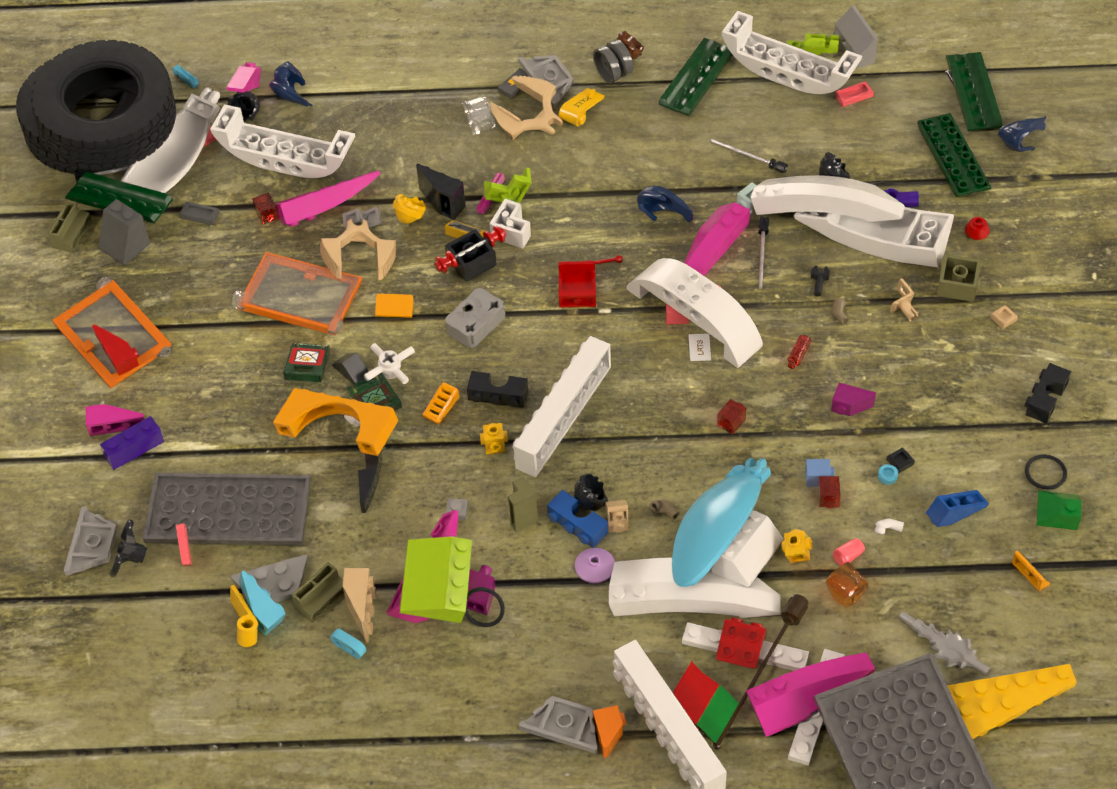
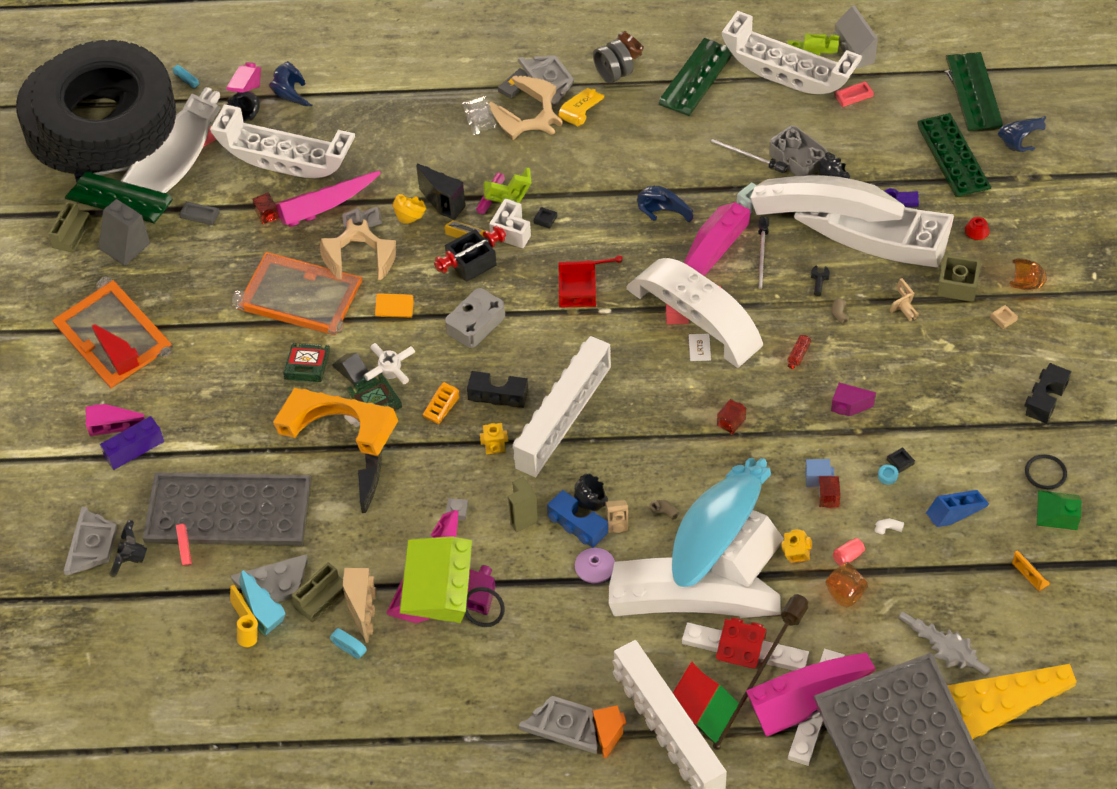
(545, 217): none -> black tile
(797, 145): none -> light grey axle
(1028, 275): none -> clear orange piece

